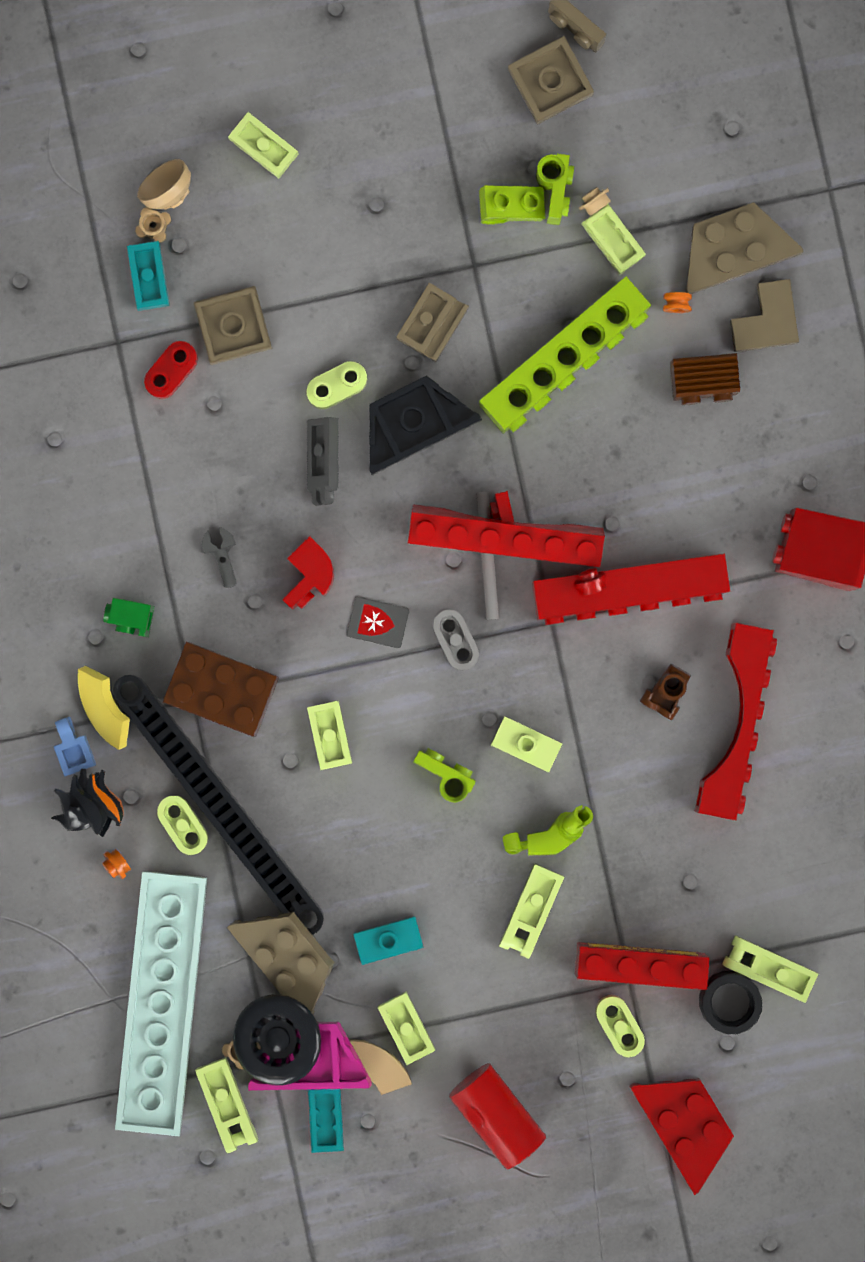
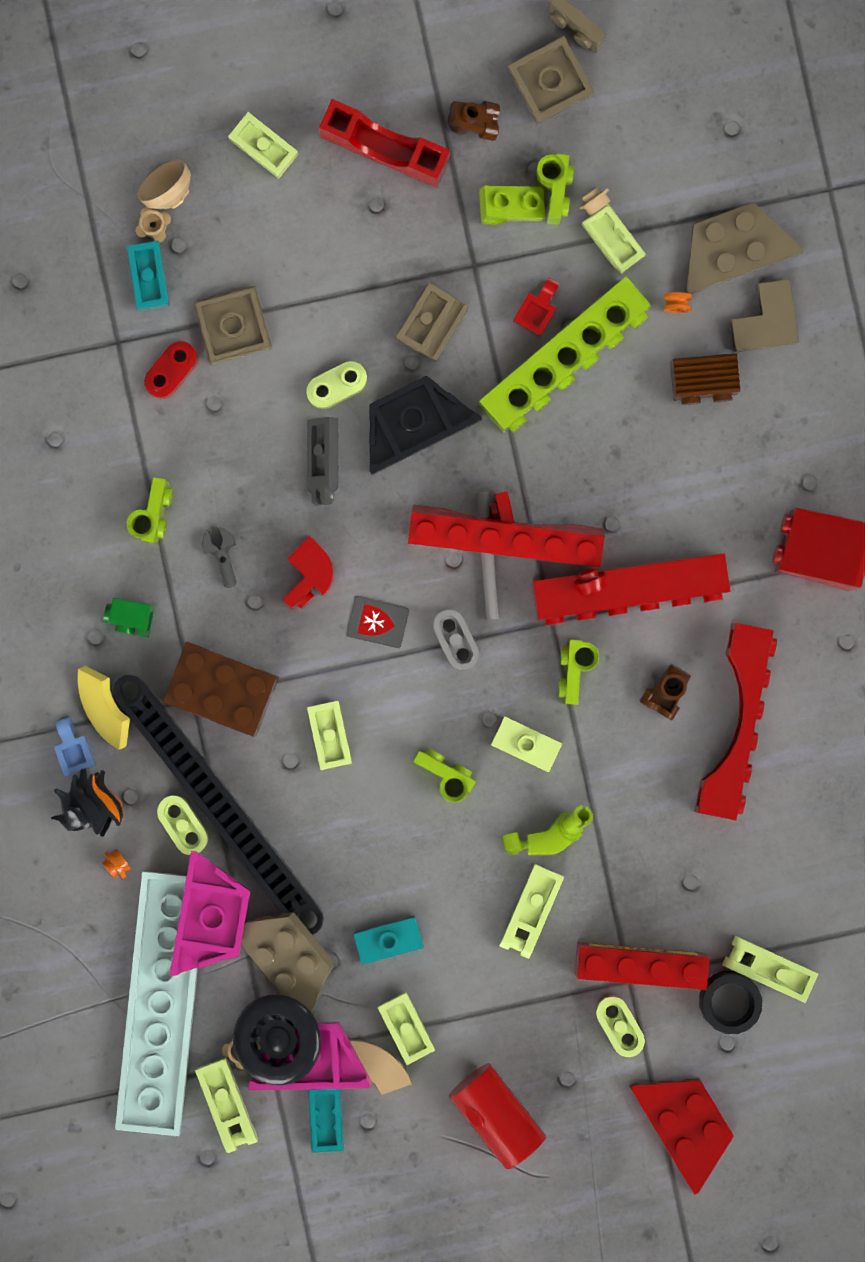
(159, 498): none -> lime plate
(209, 917): none -> dark pink wing
(405, 154): none -> red arch
(475, 118): none -> reddish brown plate
(536, 311): none -> red plate
(570, 684): none -> lime plate

